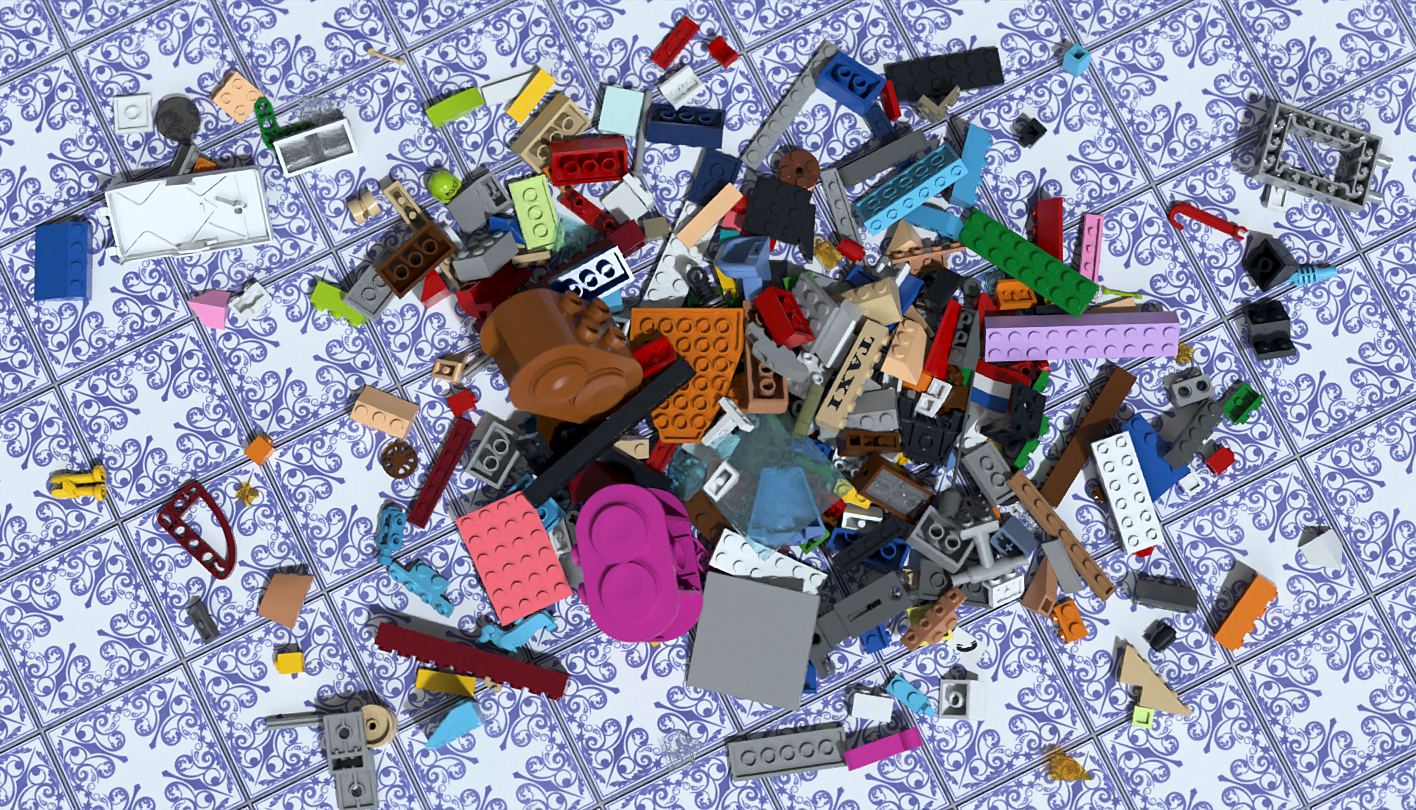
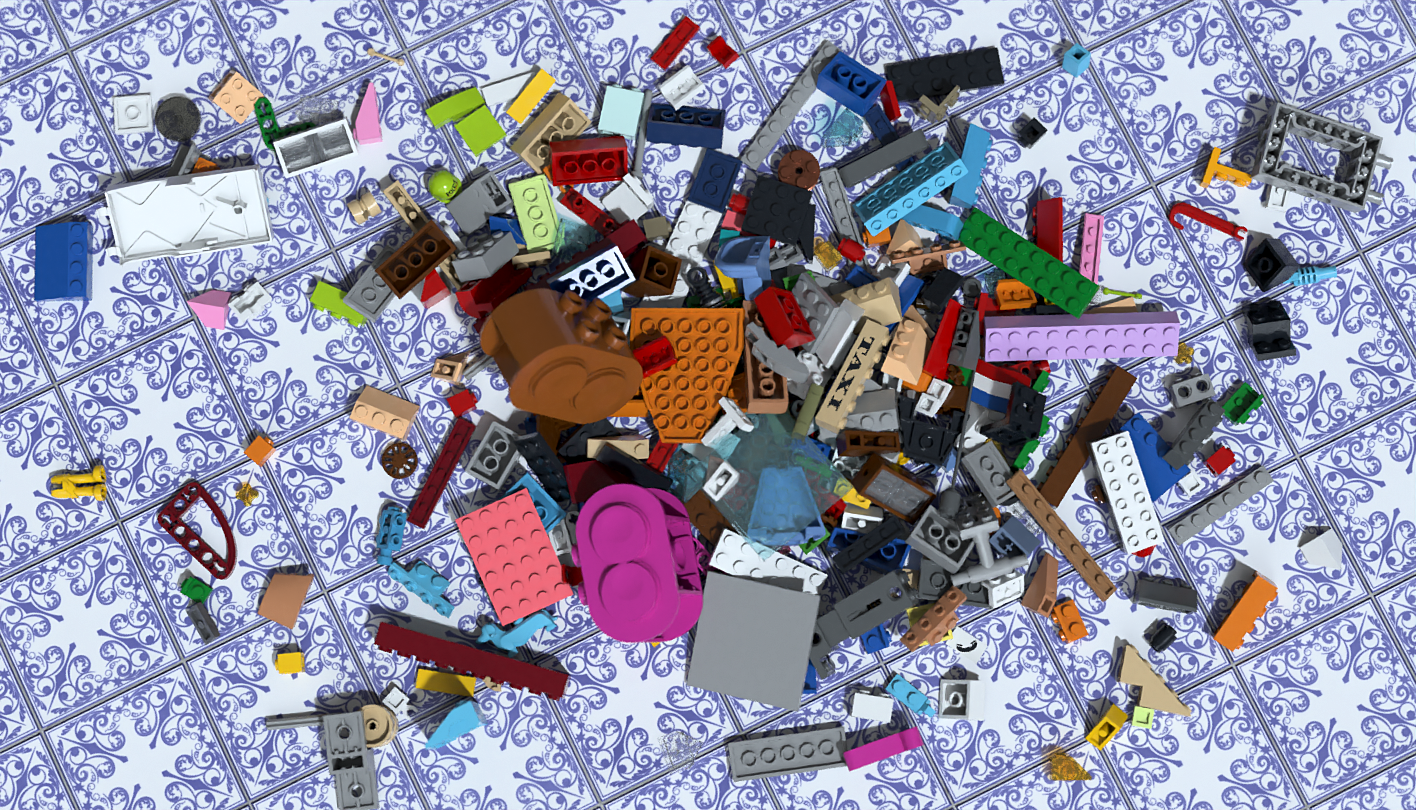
(195, 590): none -> green bracket
(368, 120): none -> bright pink slope
(398, 702): none -> white plate
(480, 130): none -> lime tile
(574, 575): none -> red bracket
(609, 433): black beam -> none
(653, 273): none -> reddish brown slope
(709, 216): light nougat tile -> none
(784, 257): none -> light grey slope
(843, 131): none -> clear light blue slope
(880, 239): none -> orange brick
(1062, 565): light grey tile -> none
(1107, 727): none -> yellow slope
(1220, 505): none -> light grey plate
(1222, 172): none -> light orange bracket

